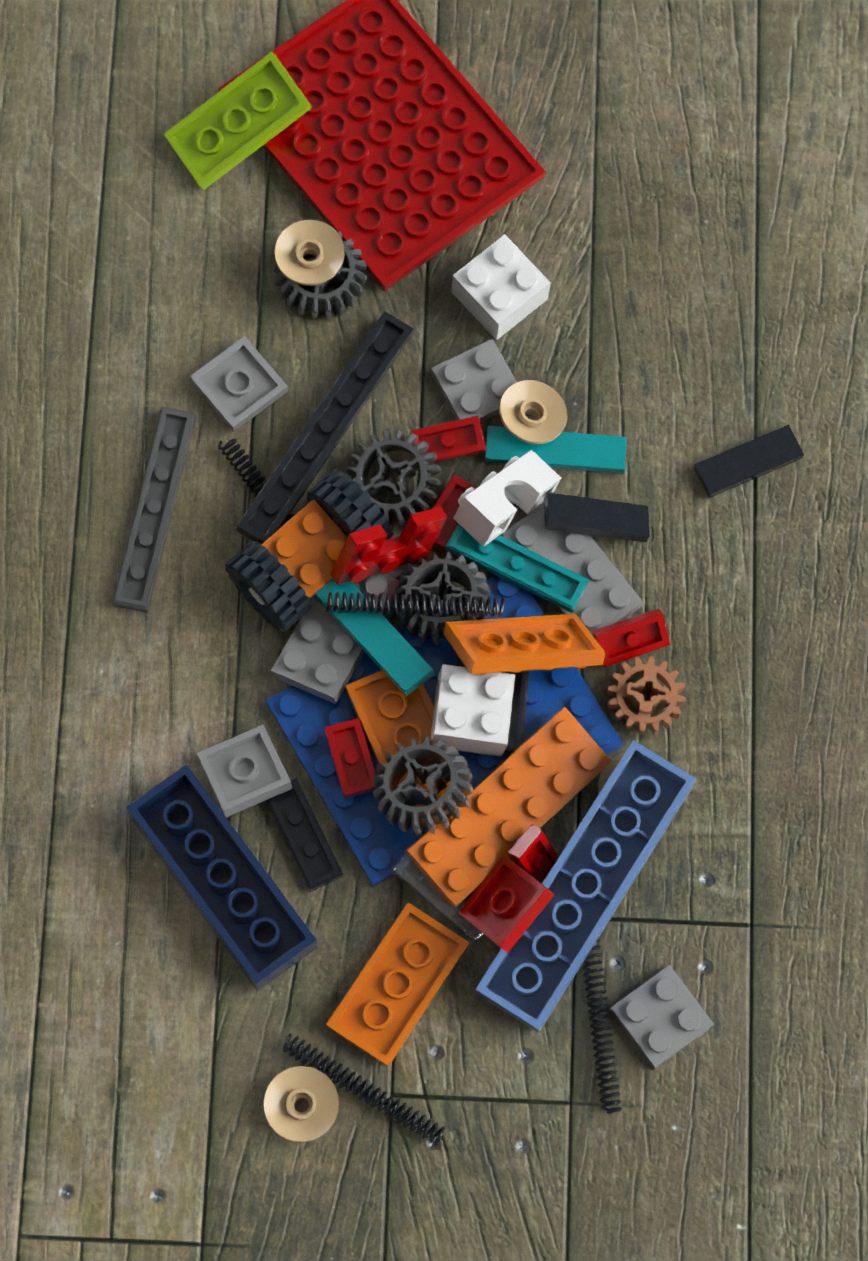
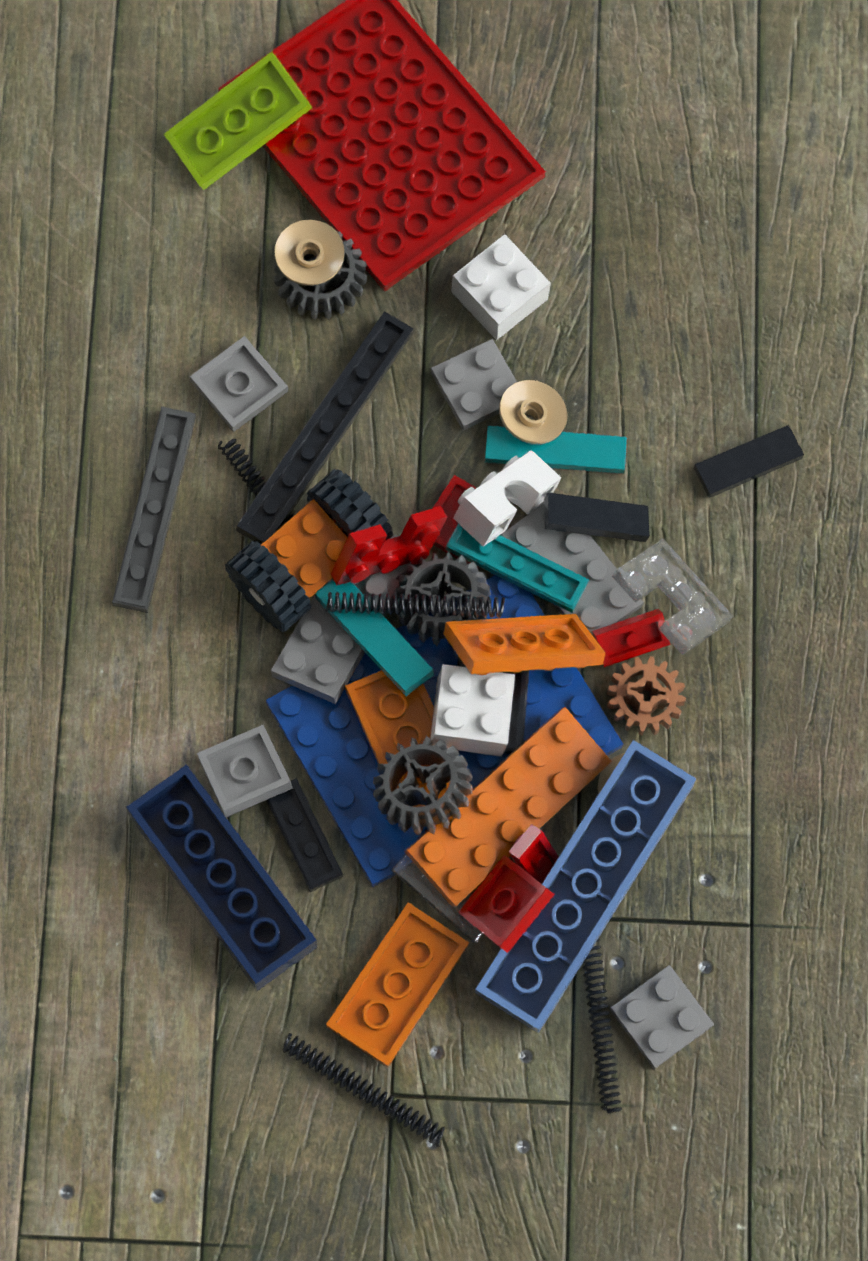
(297, 1084): tan dish -> none
(351, 757): red plate -> none
(406, 469): dark grey gear -> none
(453, 438): red plate -> none
(698, 607): none -> clear plate

